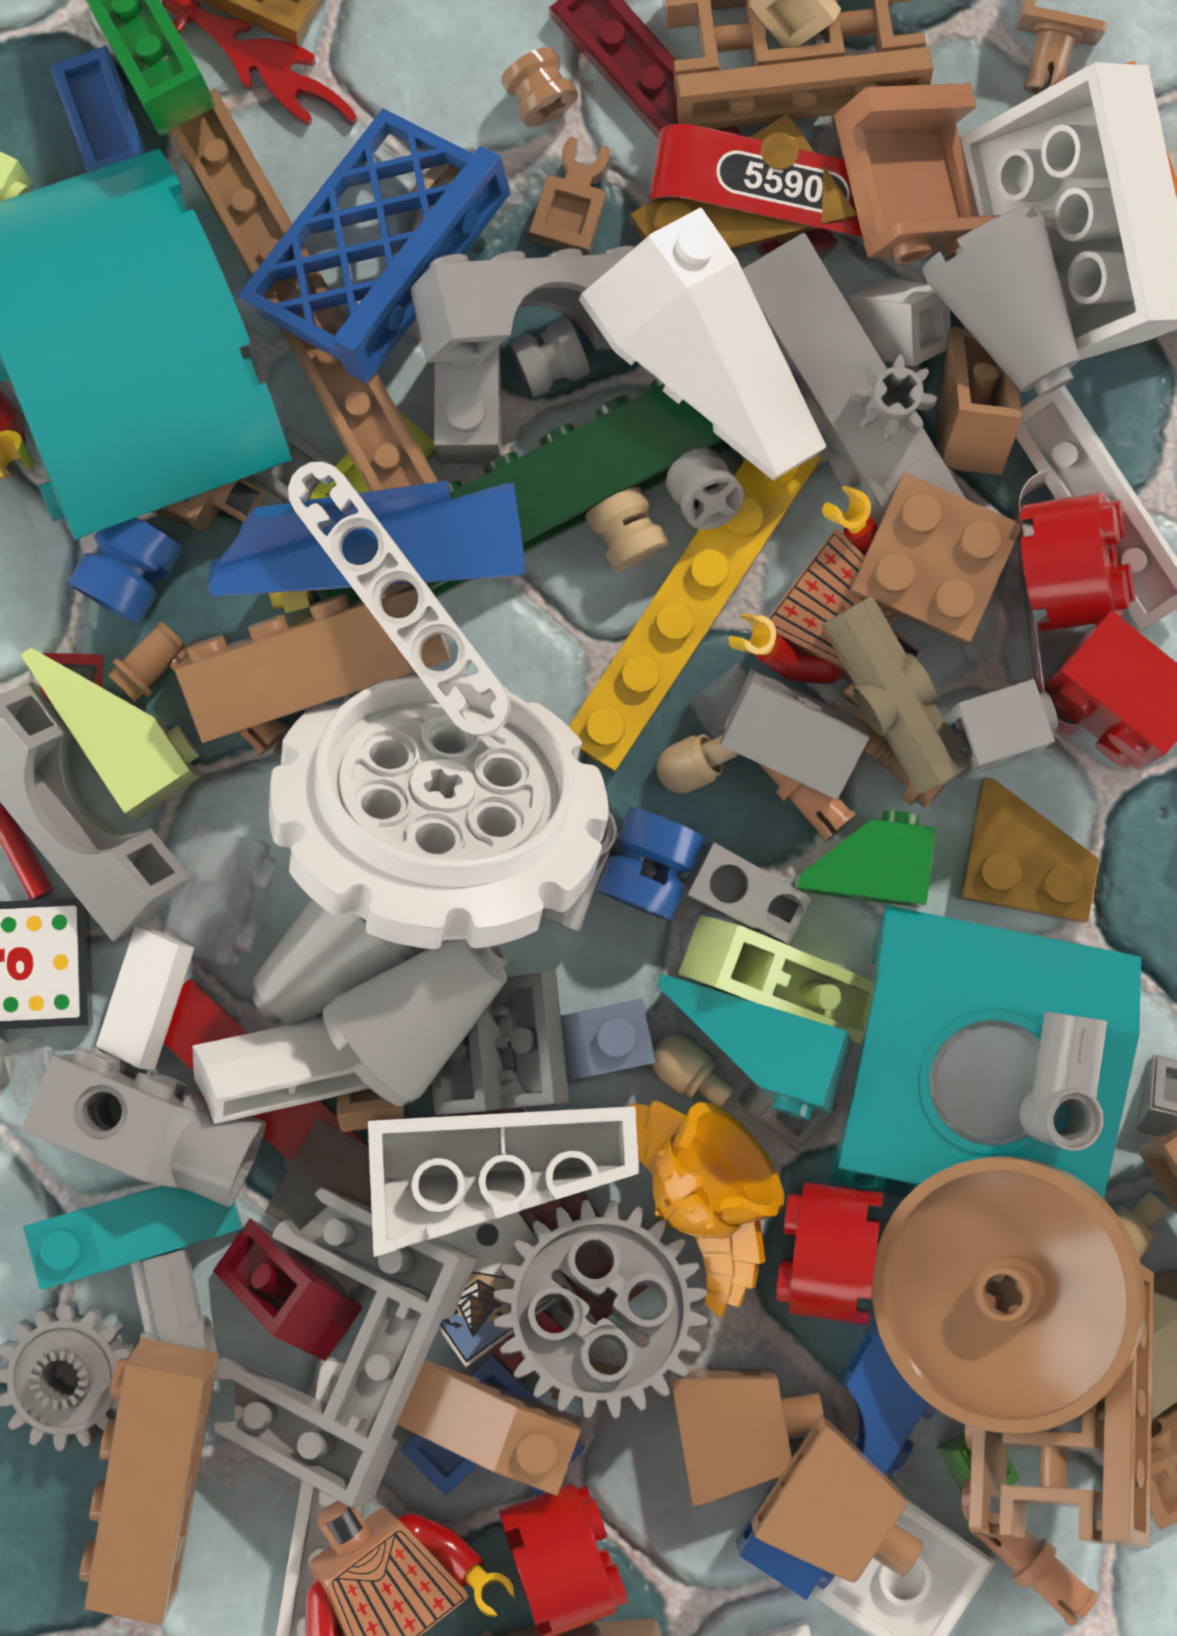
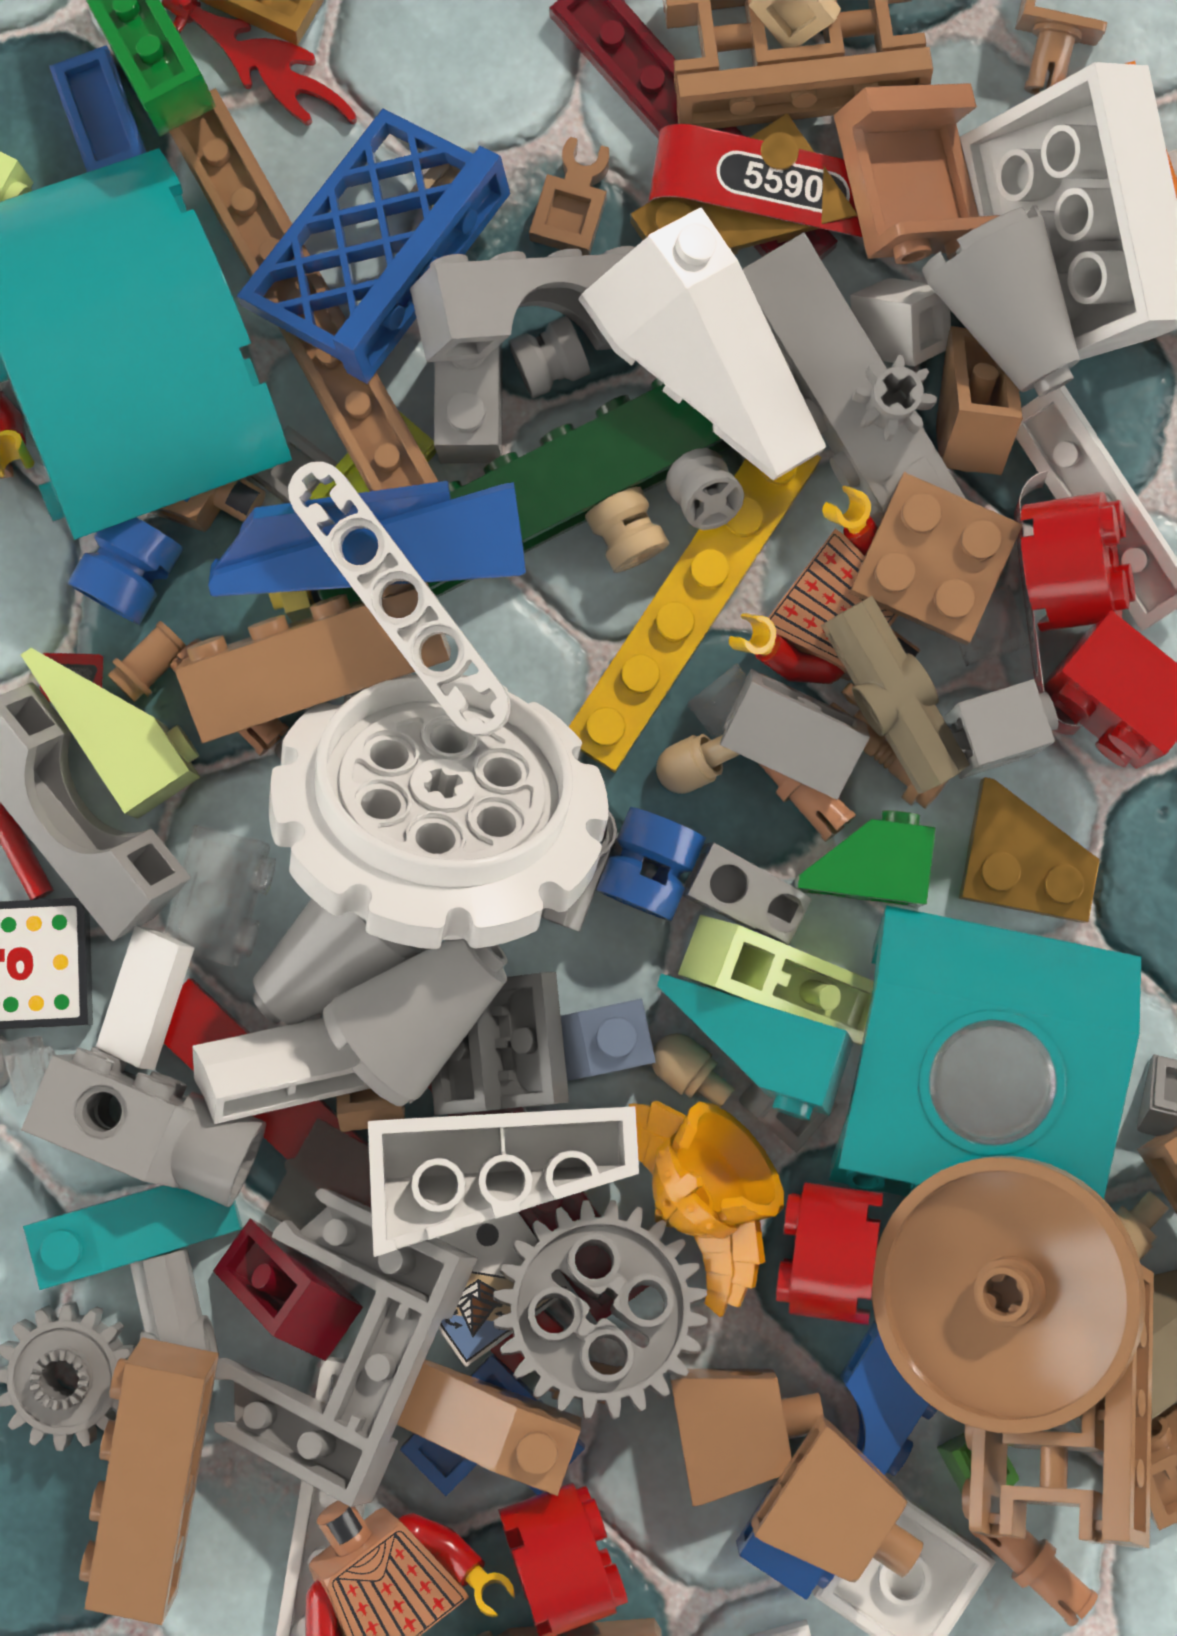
(539, 86): medium nougat wheel -> none
(1070, 1073): light grey piece -> none

